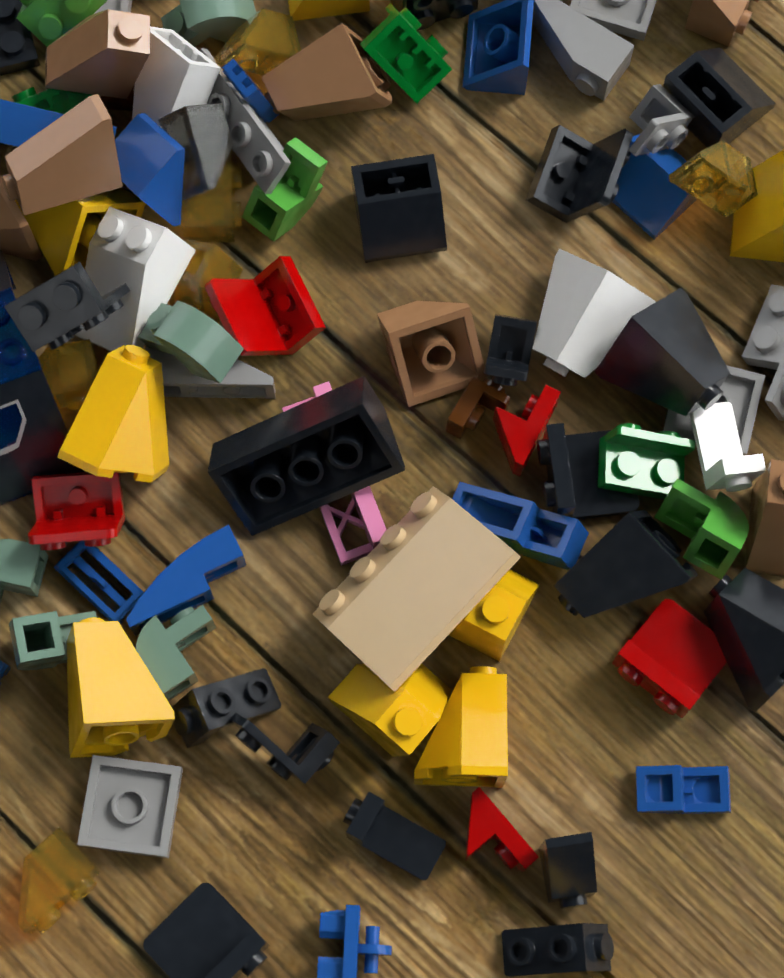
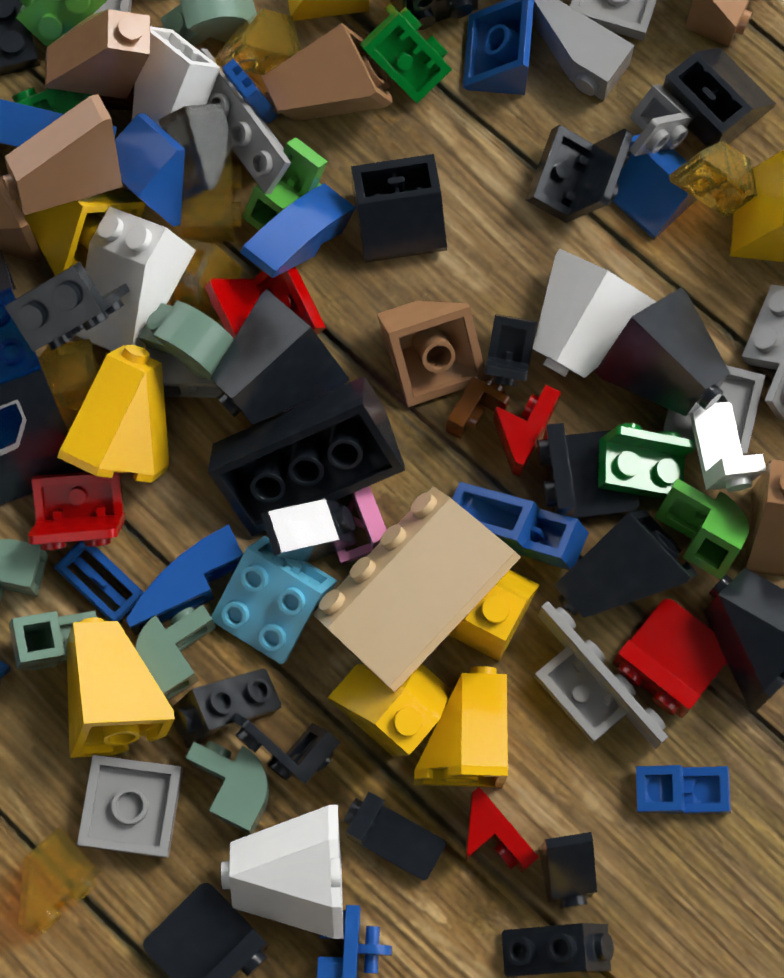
(244, 788): none -> sand green brick
(271, 600): none -> medium azure bracket
(274, 363): none -> black slope
(291, 873): none -> white slope
(299, 231): none -> blue slope
(310, 530): none -> slope
(588, 688): none -> light grey bracket

